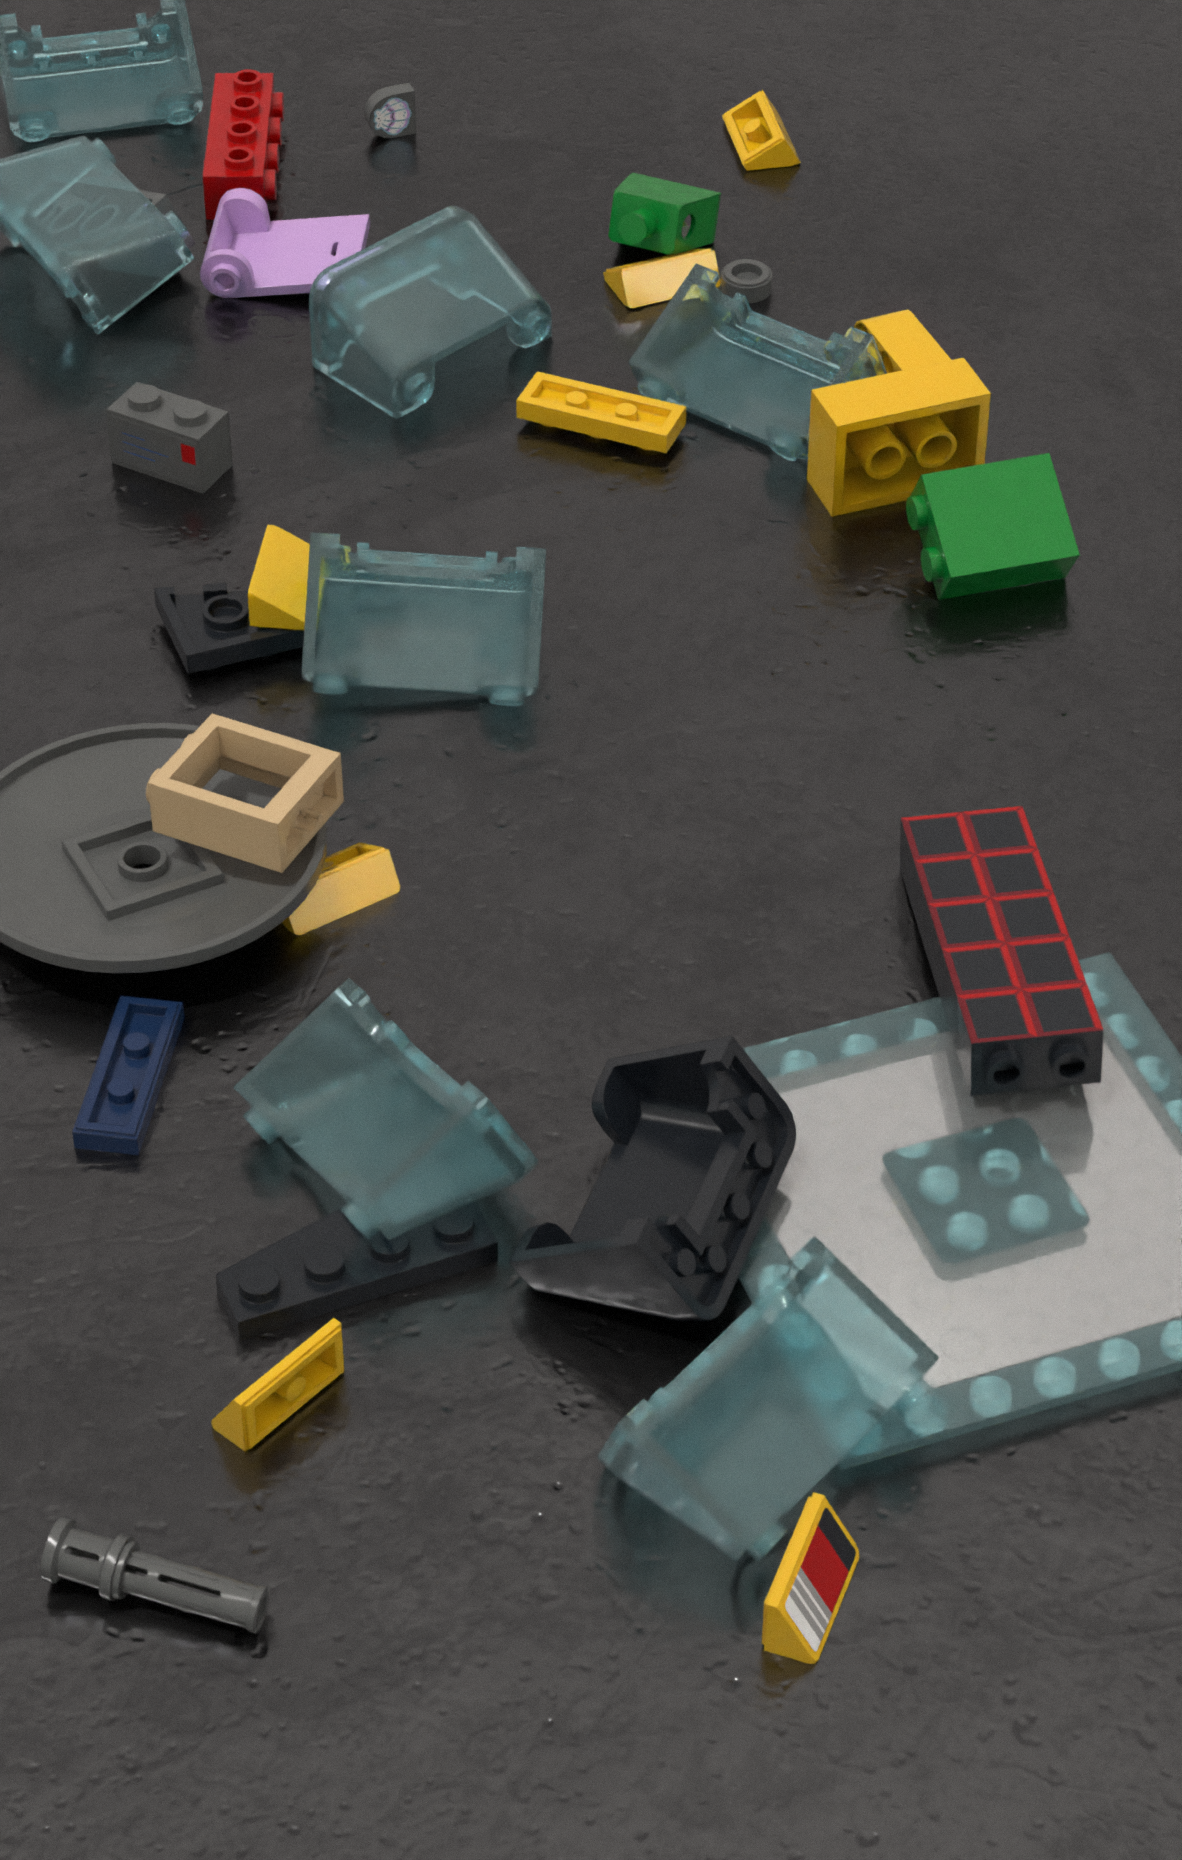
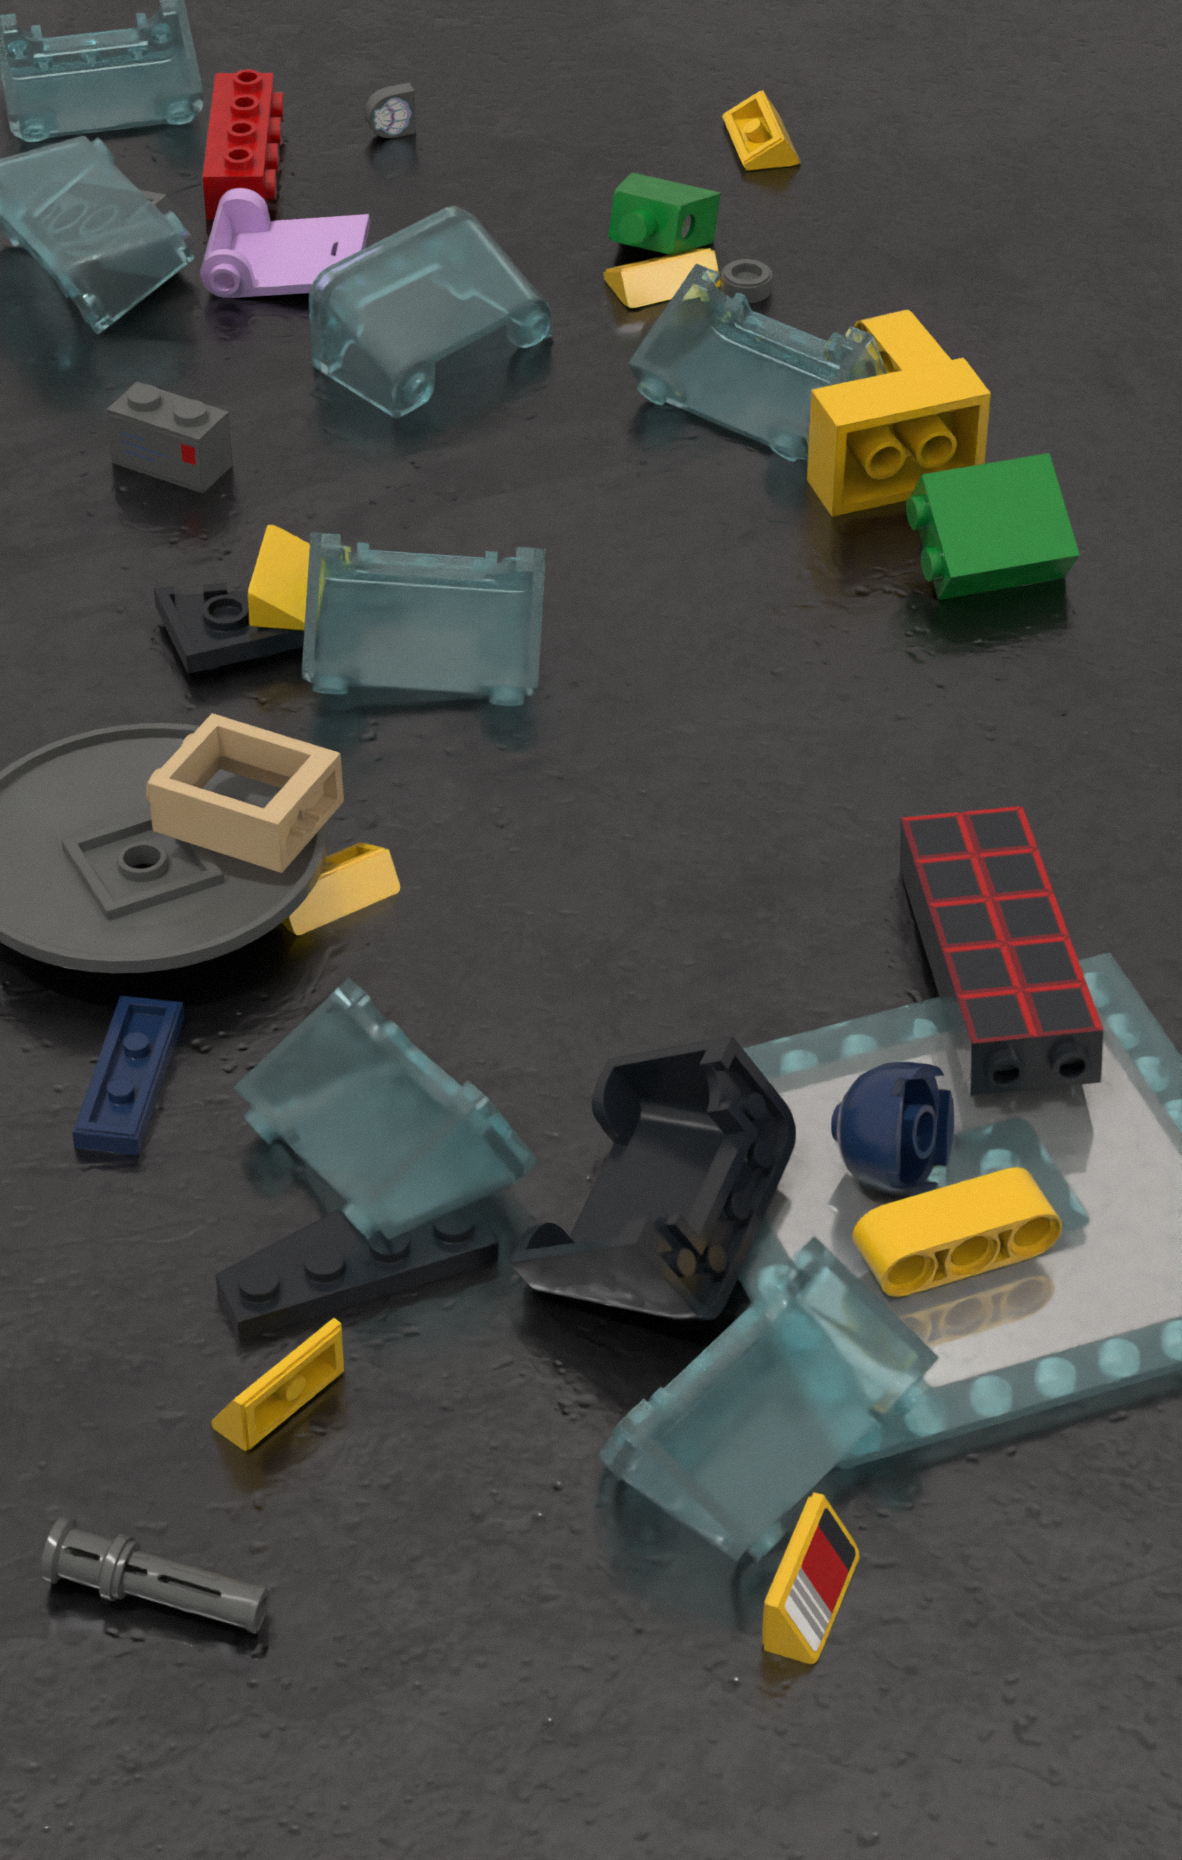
(601, 412): yellow plate -> none
(895, 1127): none -> dark blue cylinder
(956, 1231): none -> yellow beam

